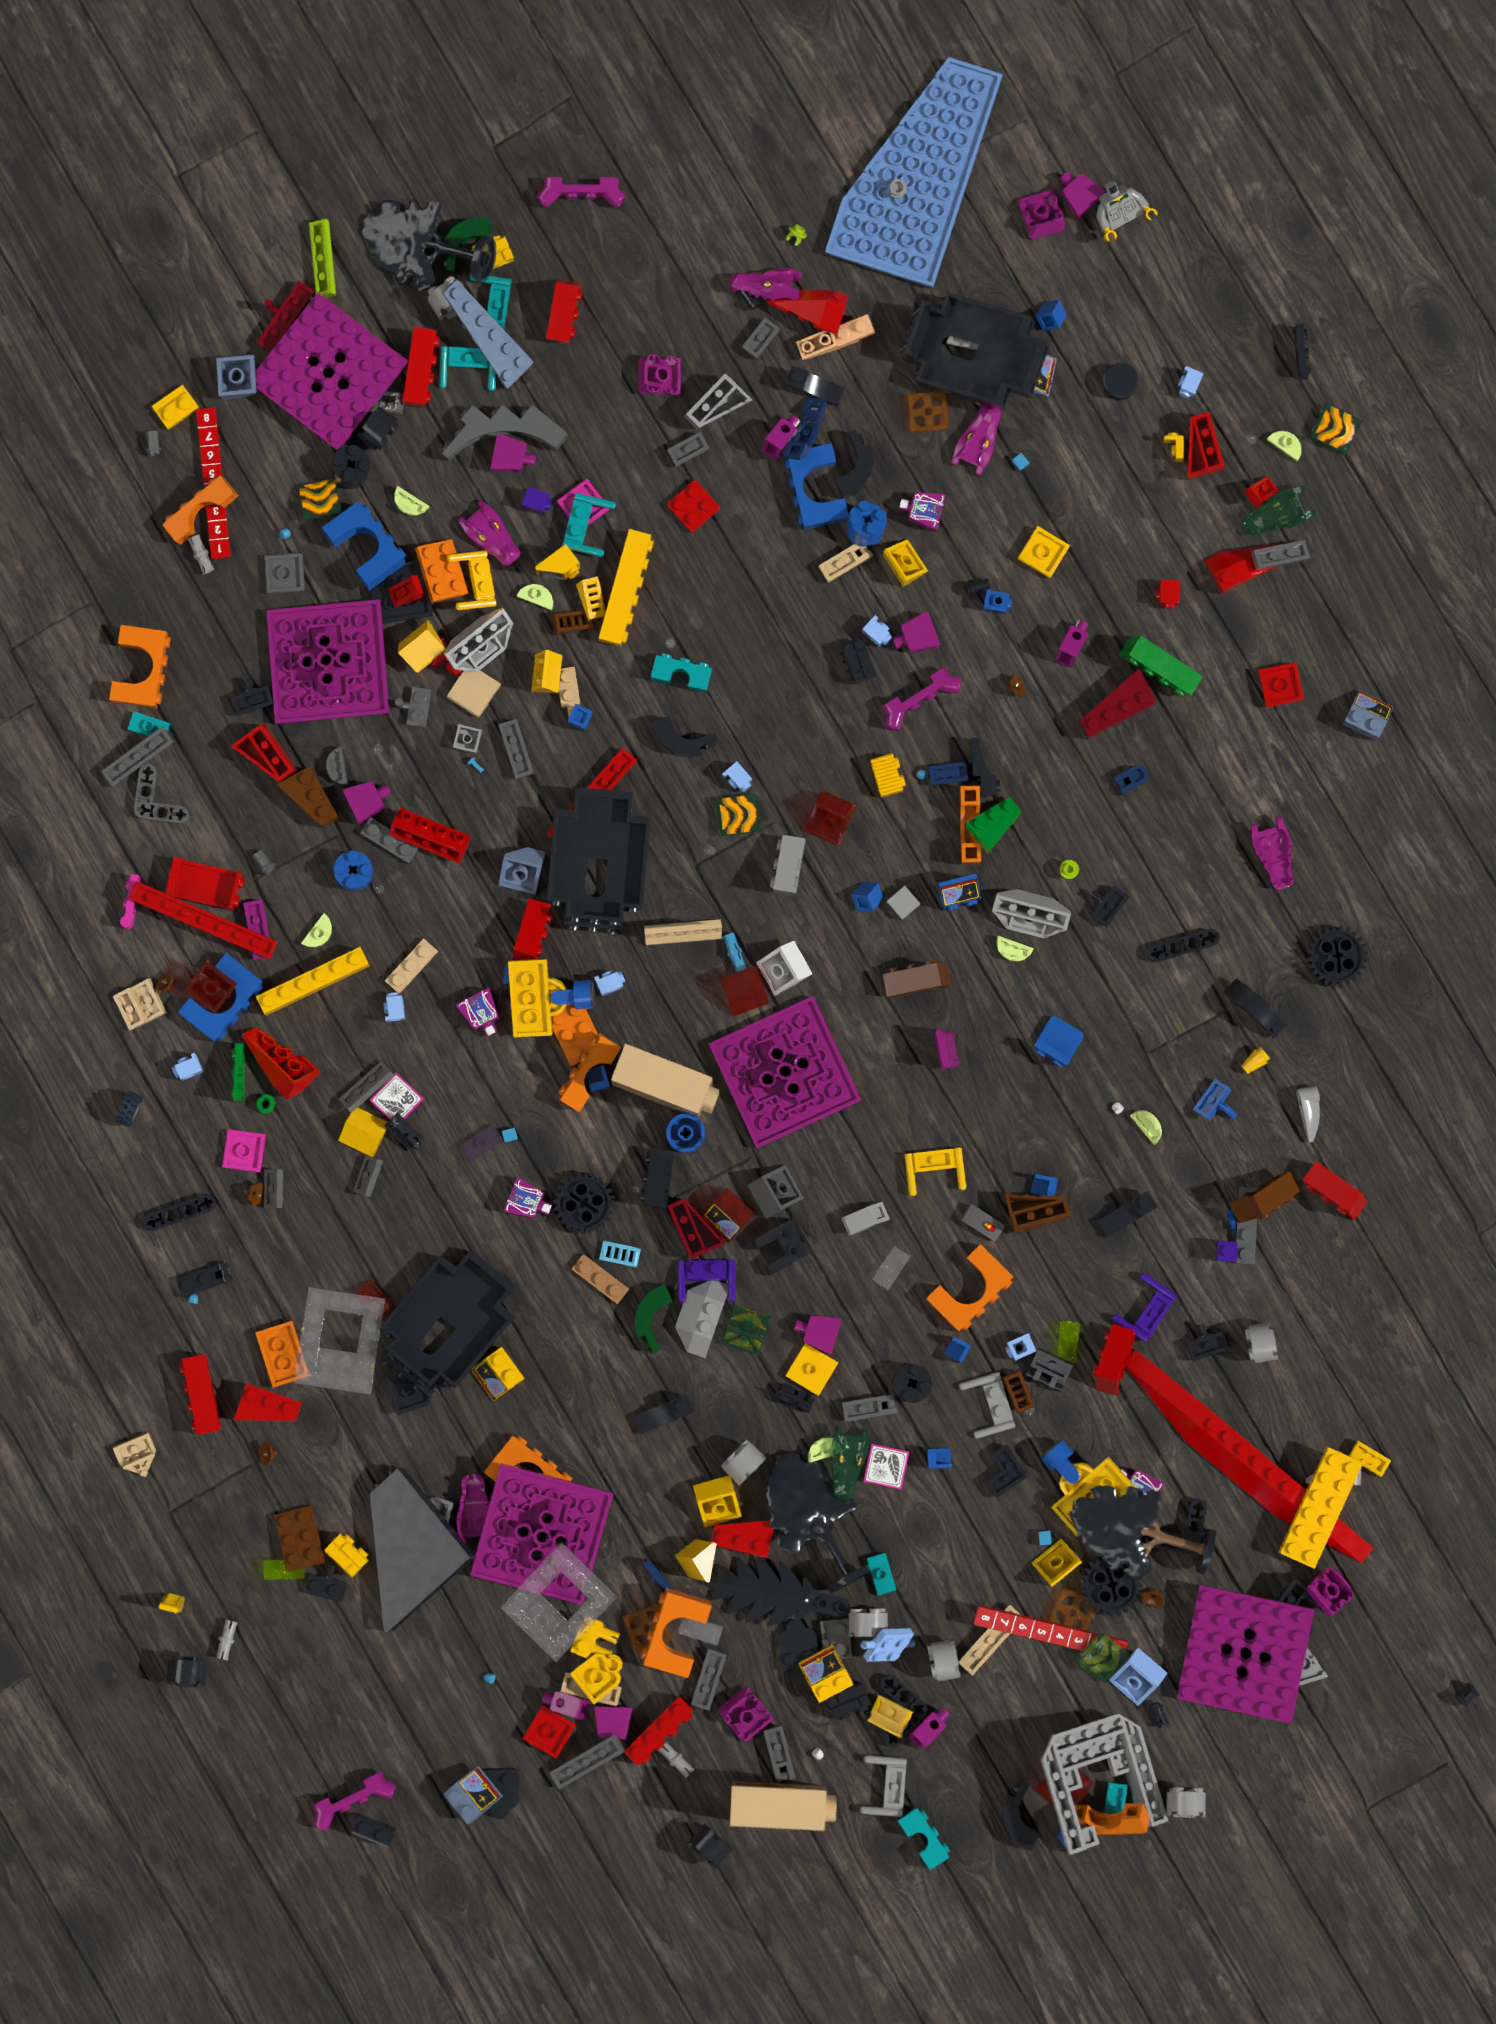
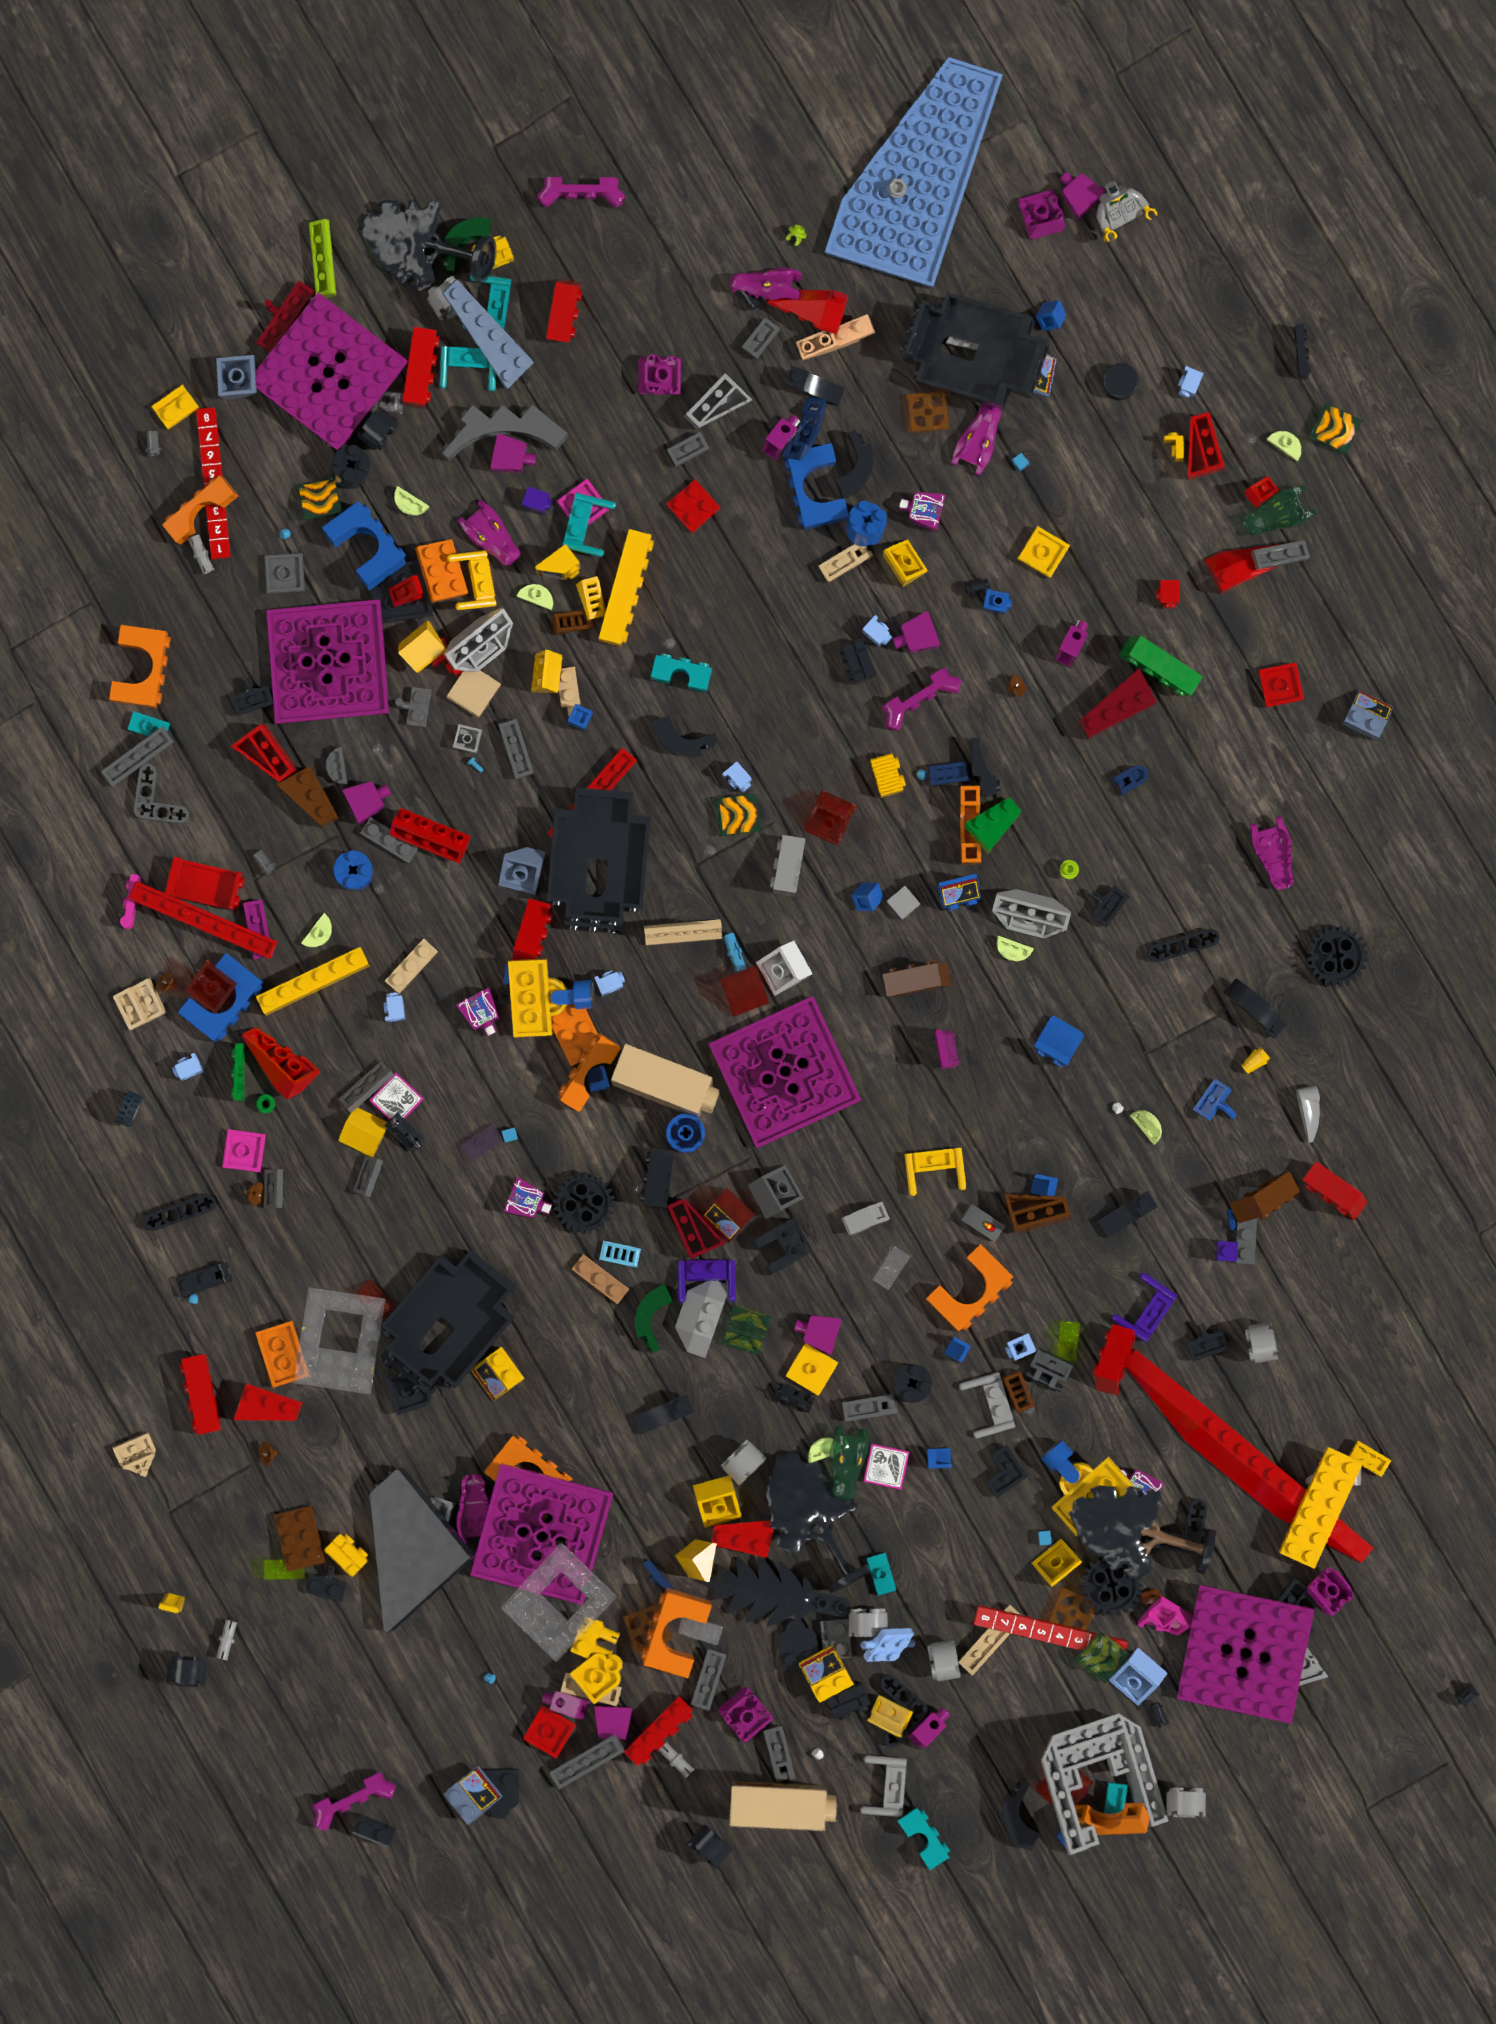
(1166, 1617): none -> dark pink slope

